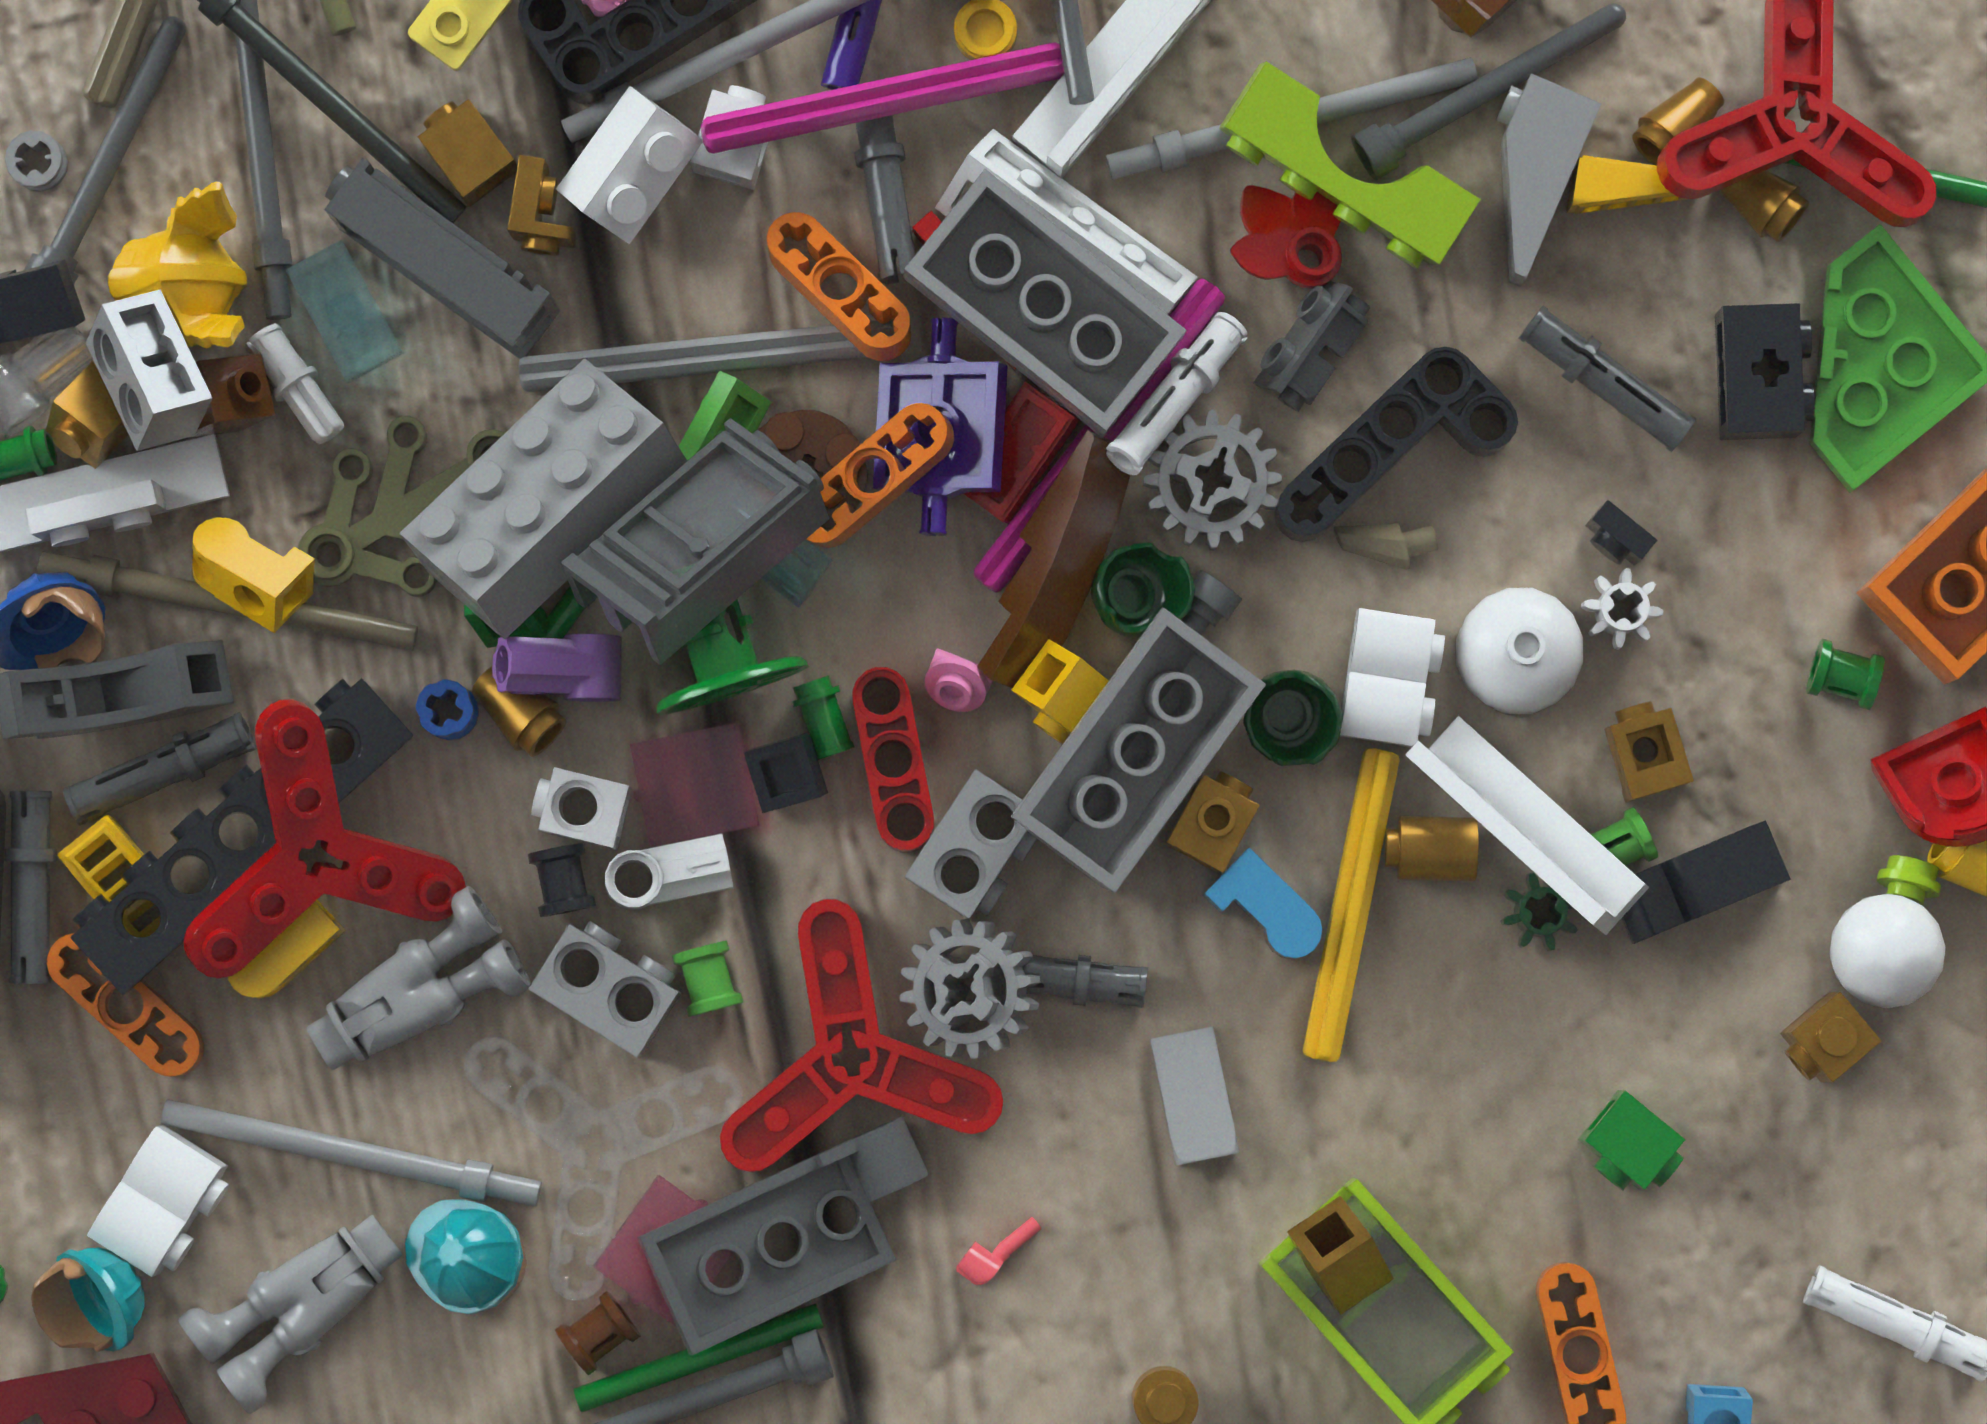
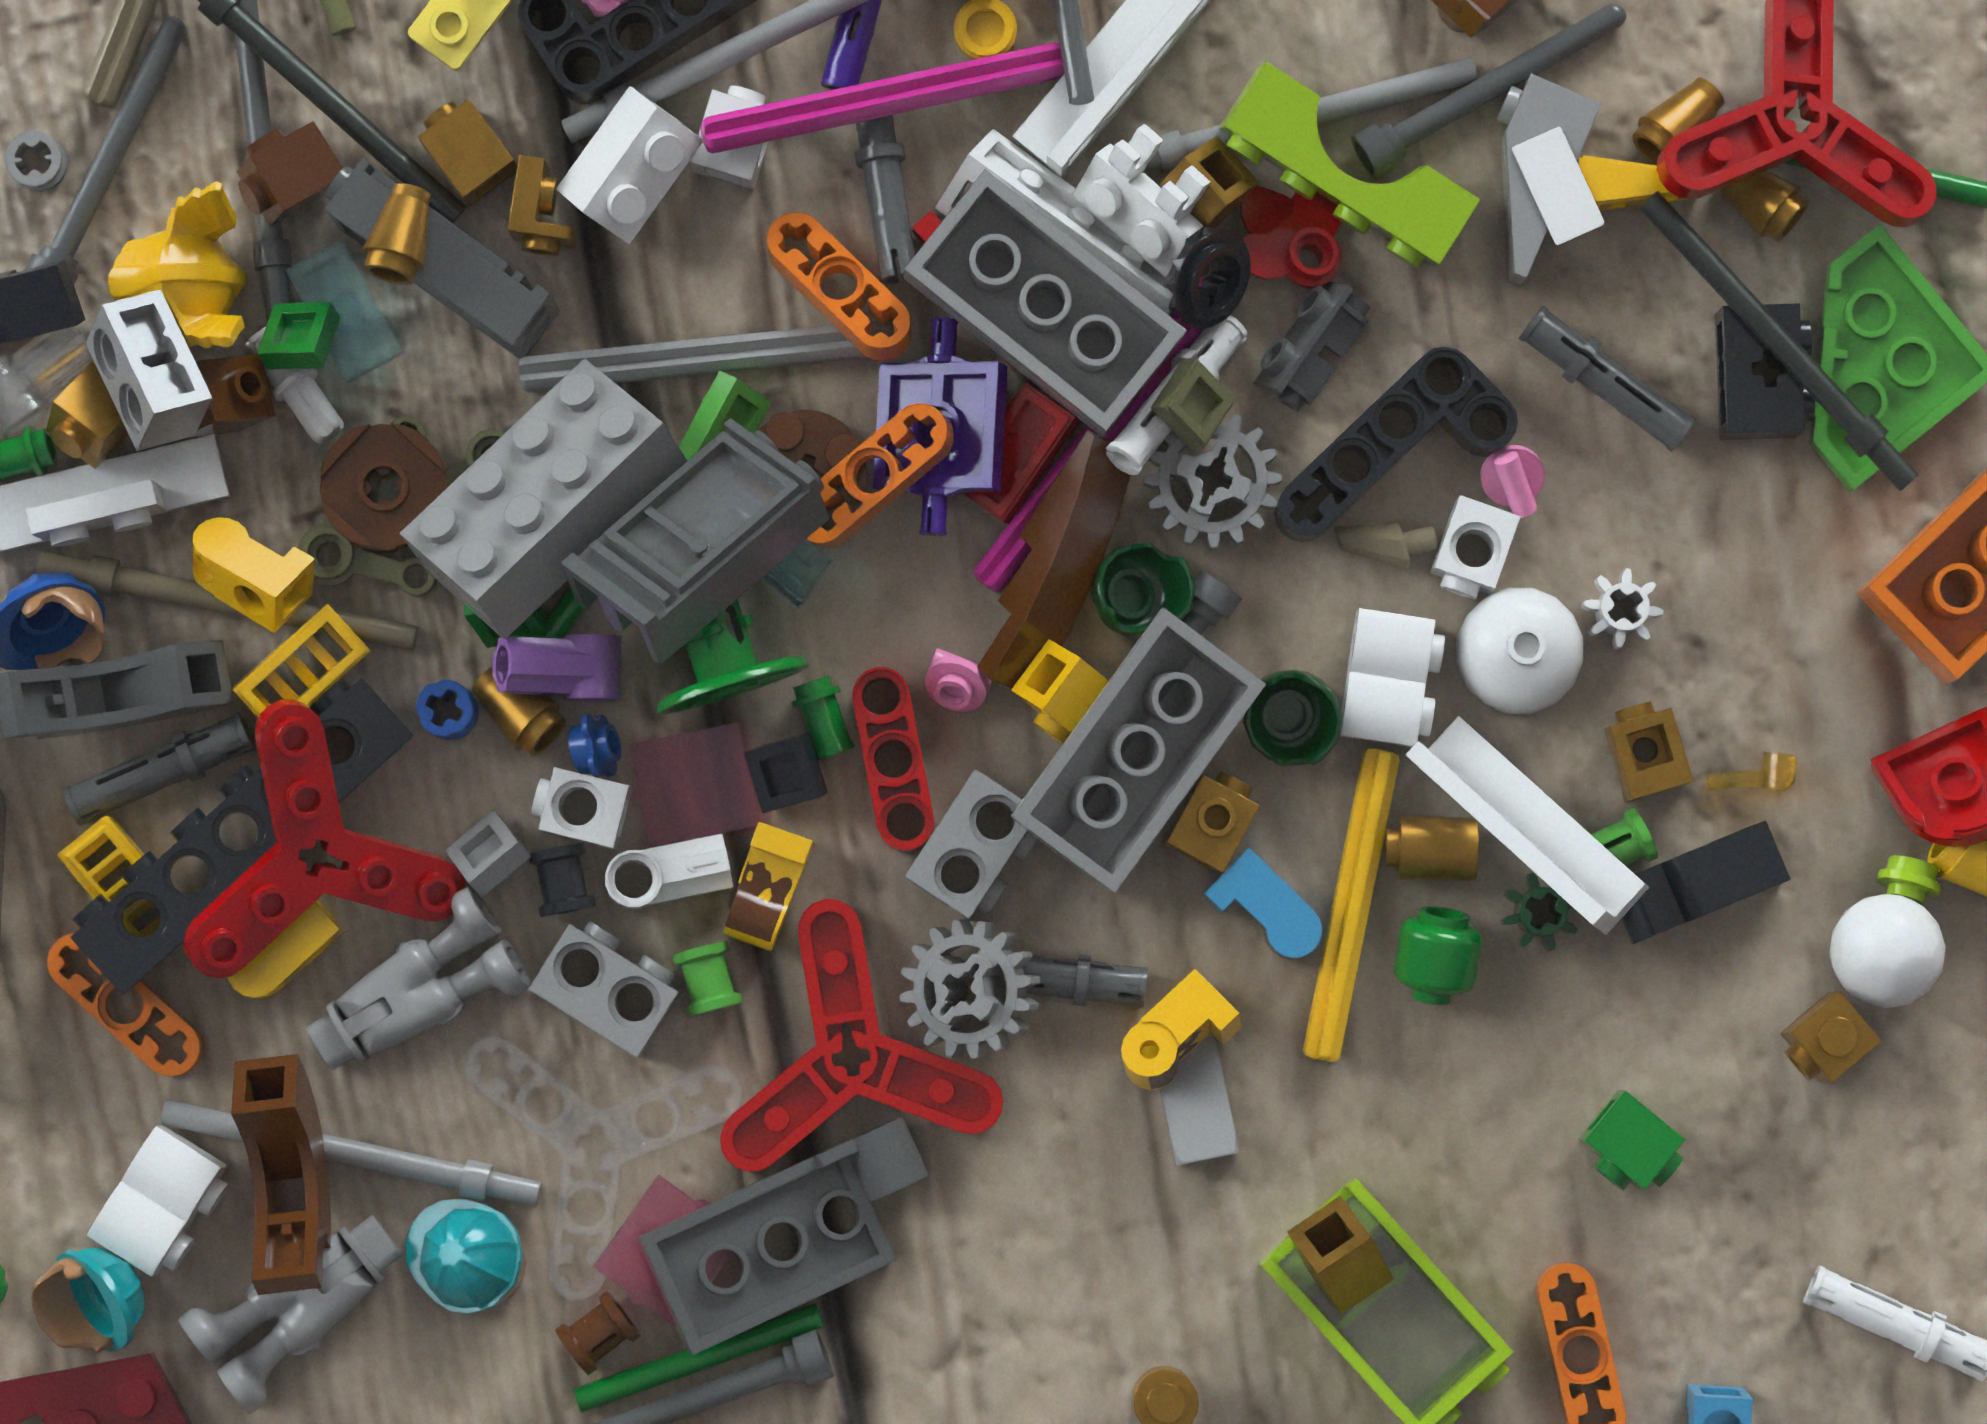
(30, 886): dark grey pin -> none
(265, 670): none -> yellow slope
(287, 172): none -> reddish brown brick
(288, 1172): none -> reddish brown arch
(298, 335): none -> green plate
(347, 489): none -> reddish brown plate
(399, 236): none -> pearl gold cone
(488, 853): none -> light grey plate
(594, 746): none -> blue plate
(767, 885): none -> leg
(982, 1265): coral hand -> none
(1135, 207): none -> white plate
(1174, 1029): none -> yellow leg
(1193, 403): none -> olive tile
(1221, 290): none -> black gear
(1228, 183): none -> pearl gold brick
(1438, 954): none -> green head
(1489, 523): none -> white brick
(1513, 478): none -> bright pink plate
(1558, 185): none -> white sticker
(1619, 535): black plate -> none
(1776, 774): none -> clear yellow hand
(1845, 674): green bush -> none
(1863, 433): none -> pearl dark grey bar

